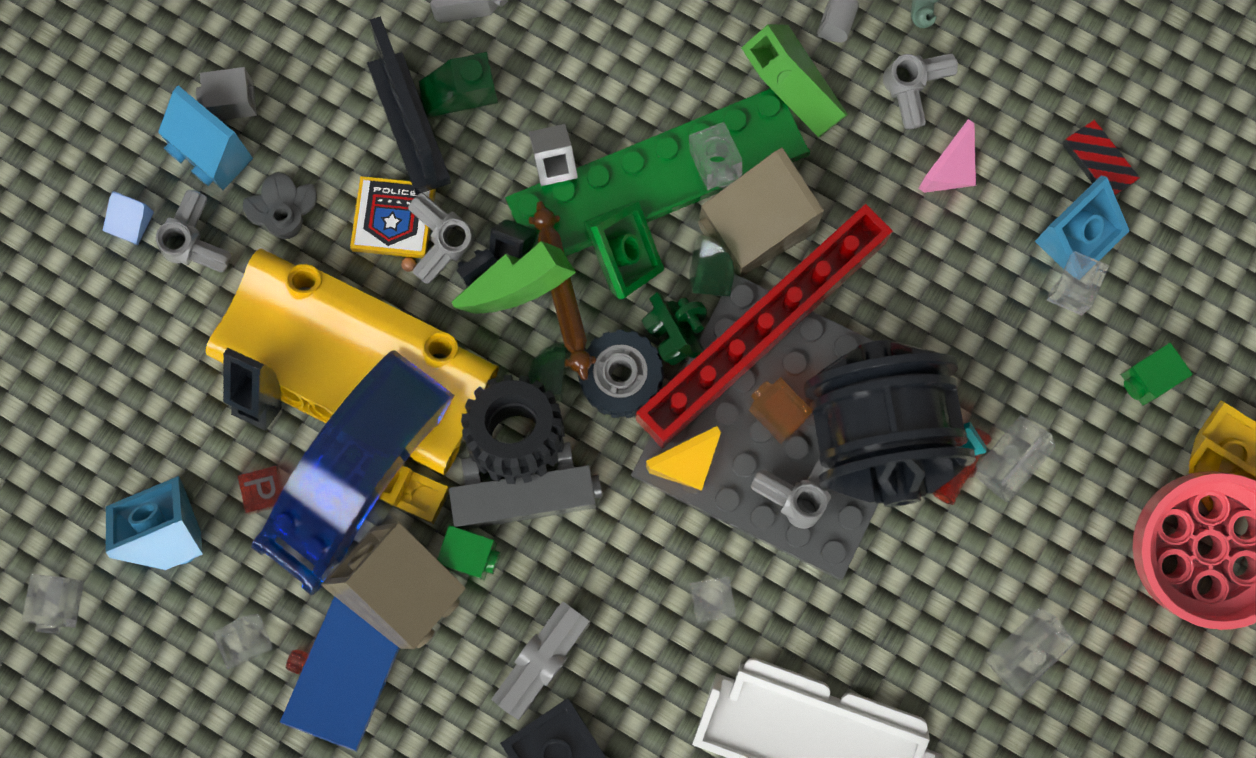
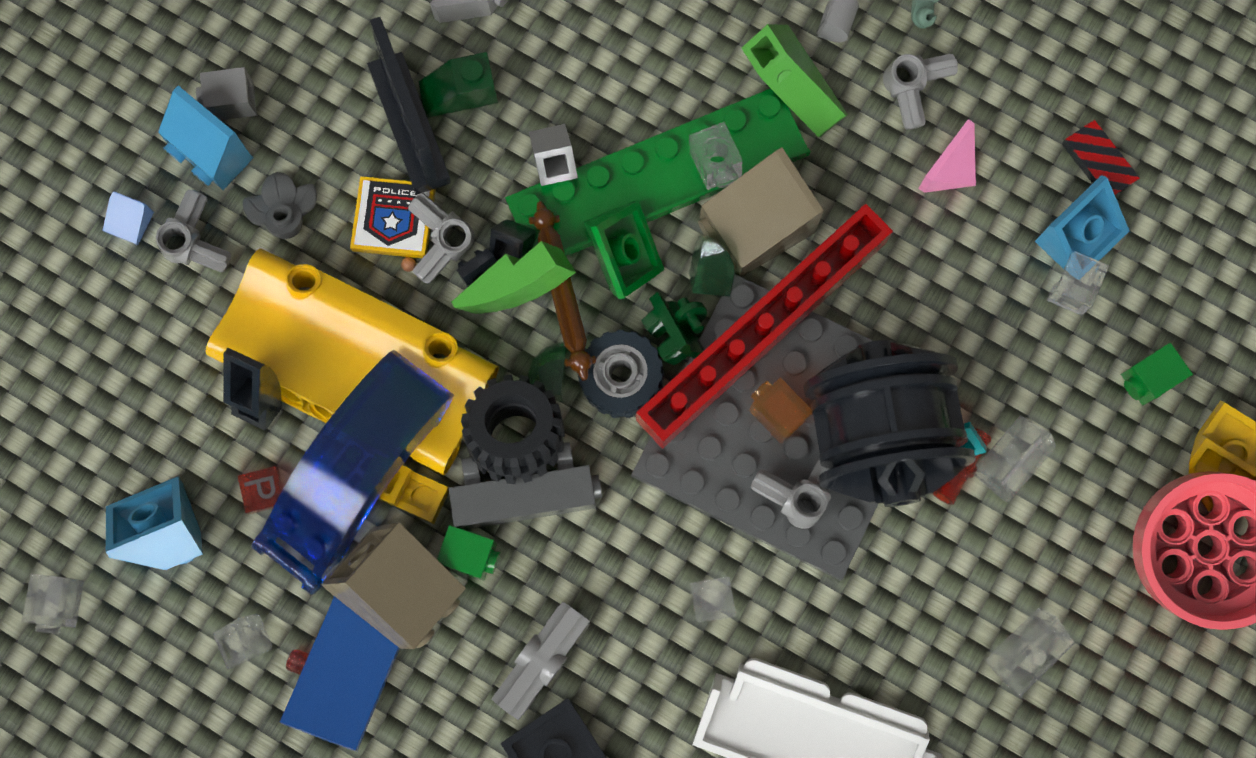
(688, 461): yellow slope -> none

